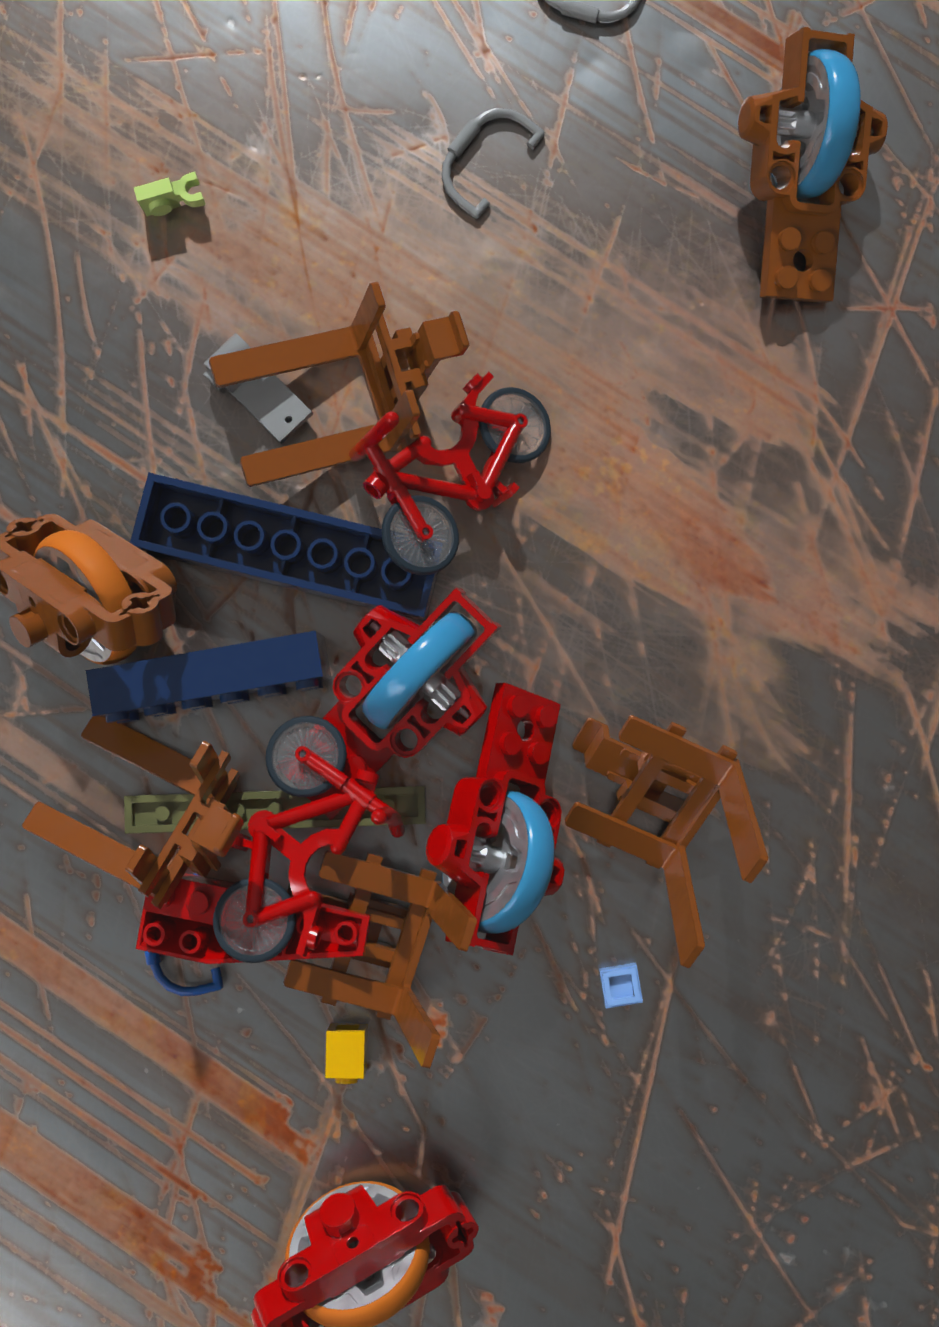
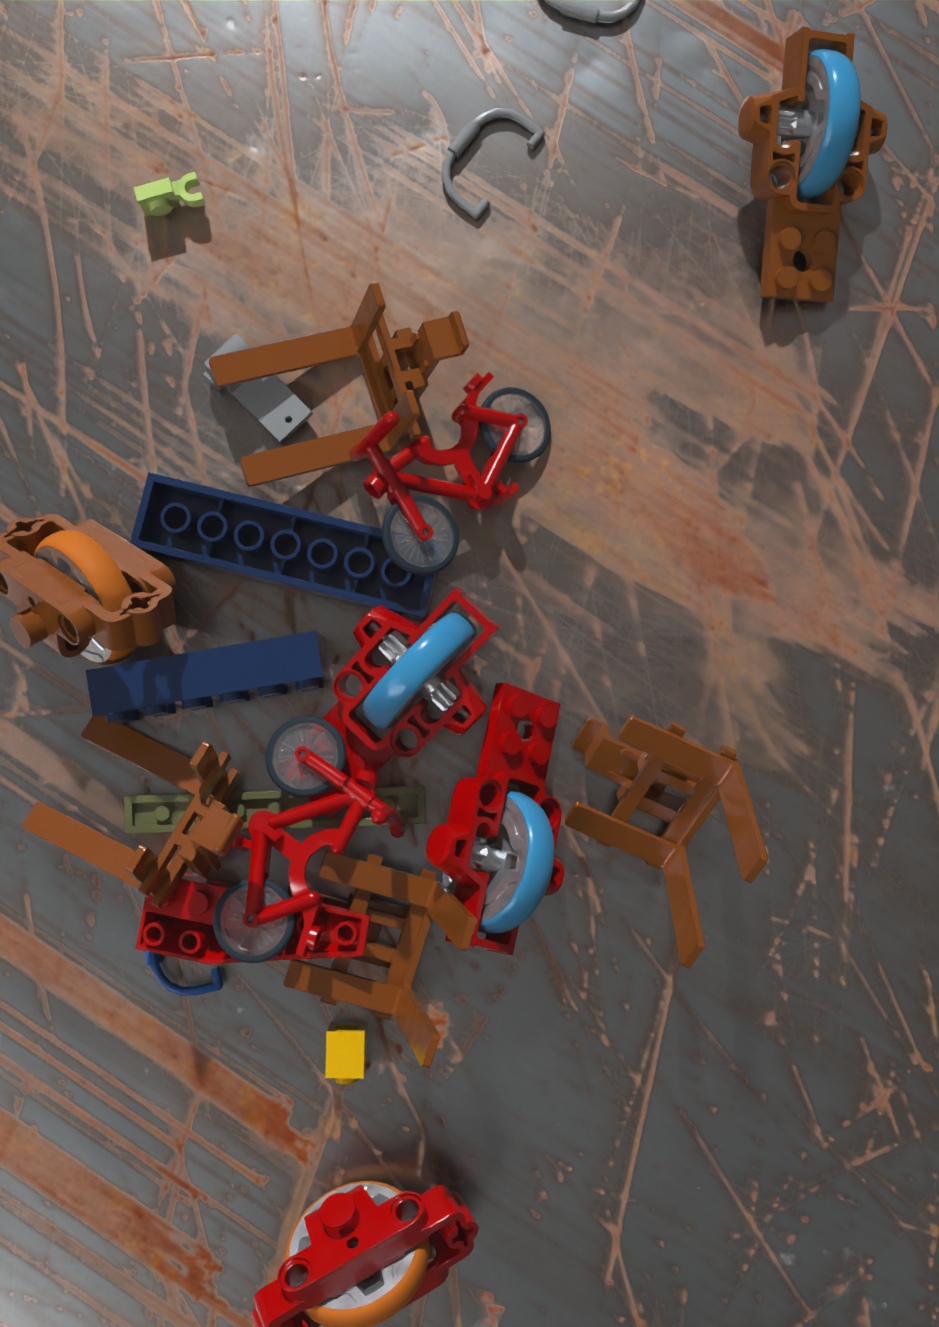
(620, 985): light blue tile -> none

